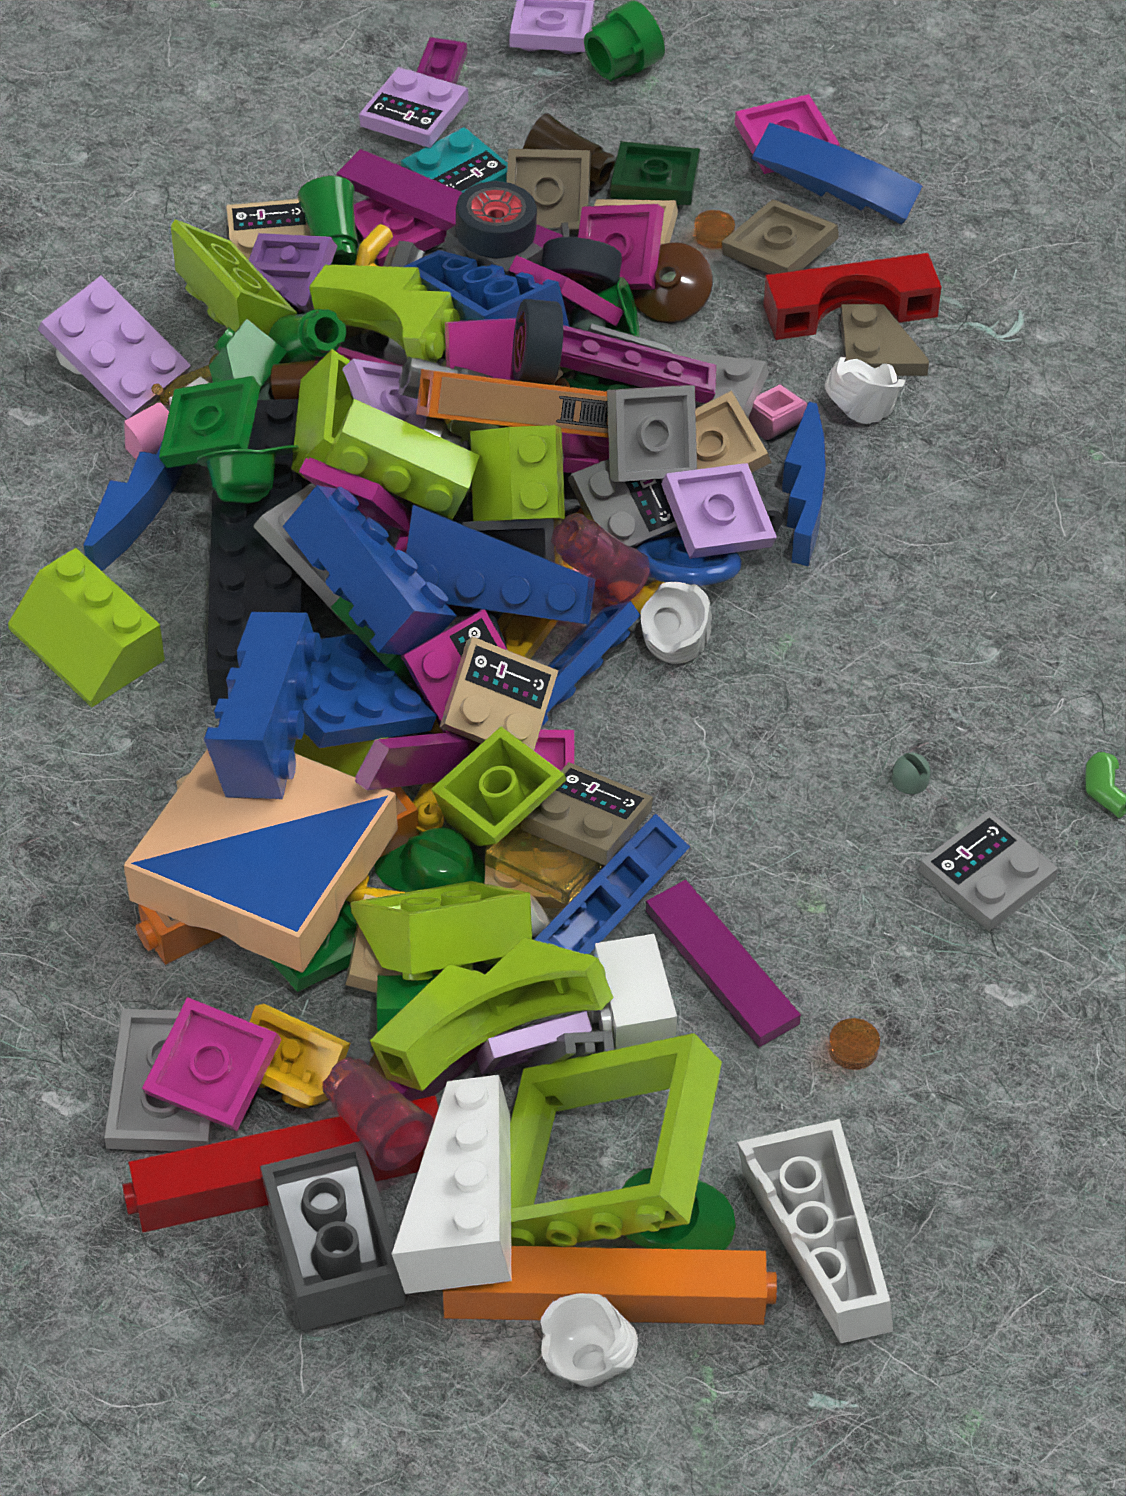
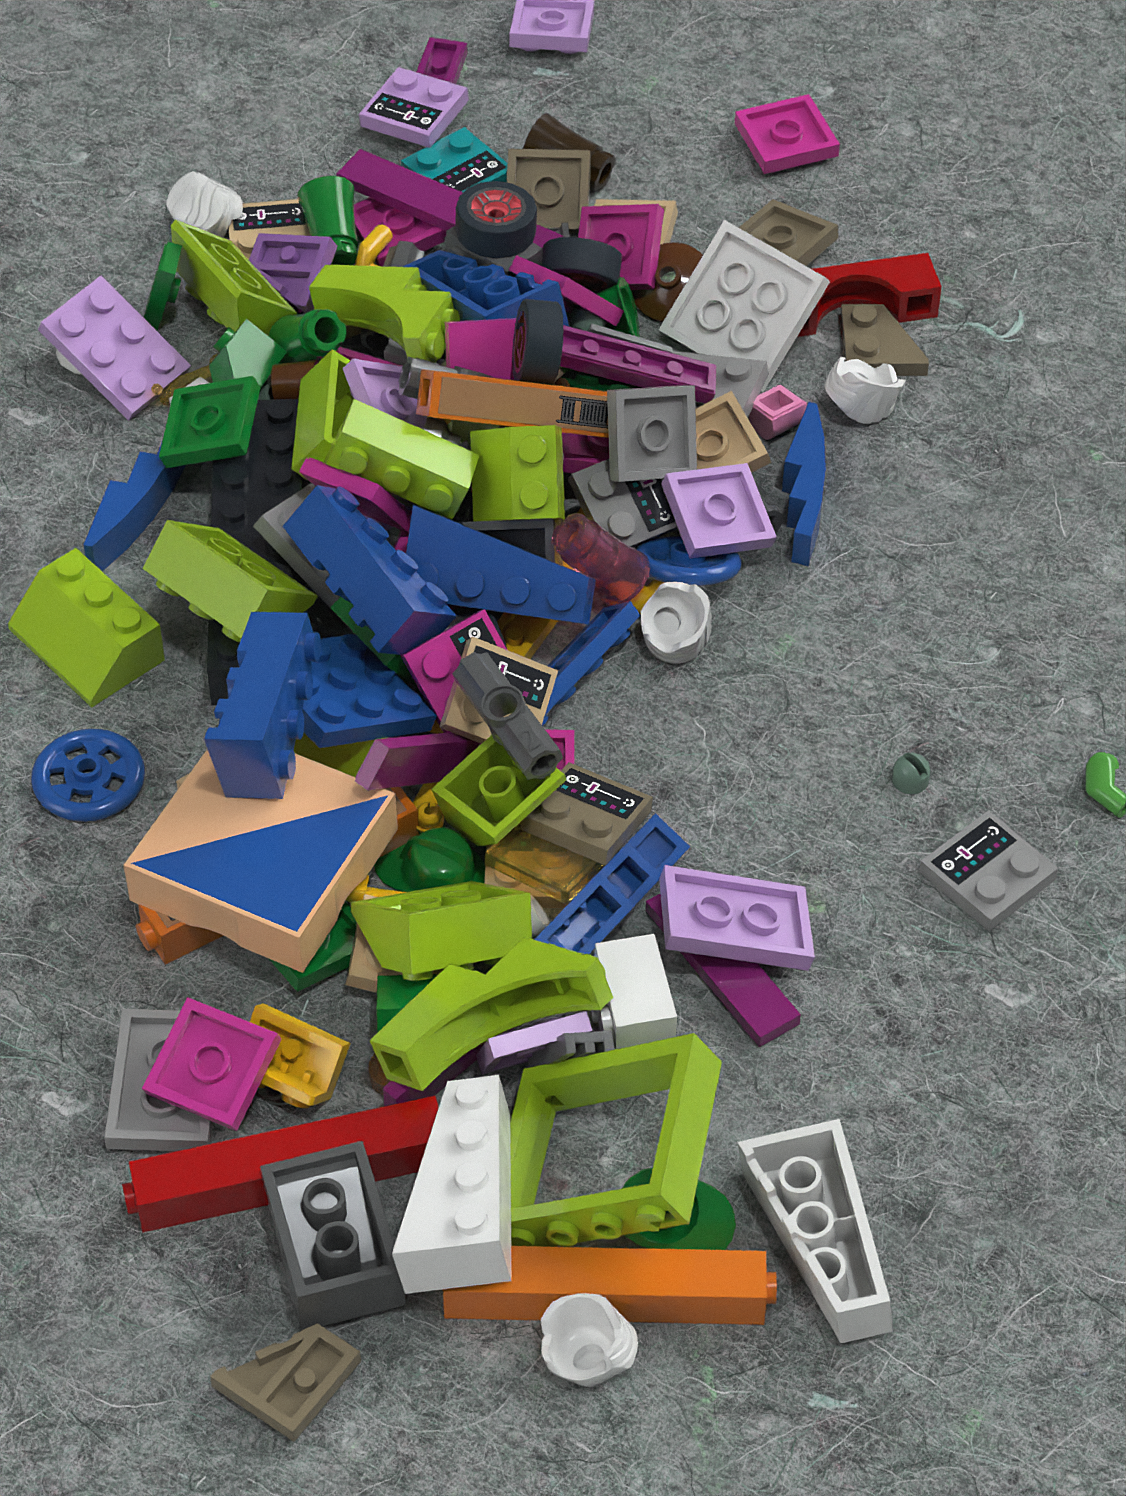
(103, 802): none -> blue plate
(146, 430): bright pink brick -> none
(165, 285): none -> green plate
(204, 203): none -> white hair
(221, 577): none -> lime slope
(243, 473): green piece -> none
(290, 1379): none -> dark tan wing
(377, 1113): clear pink plant -> none
(519, 732): none -> dark grey piece
(624, 42): green piece -> none
(655, 172): dark green plate -> none
(712, 228): clear orange tile -> none
(736, 918): none -> lavender plate
(744, 300): none -> white plate
(837, 171): blue slope -> none
(854, 1044): clear orange tile -> none

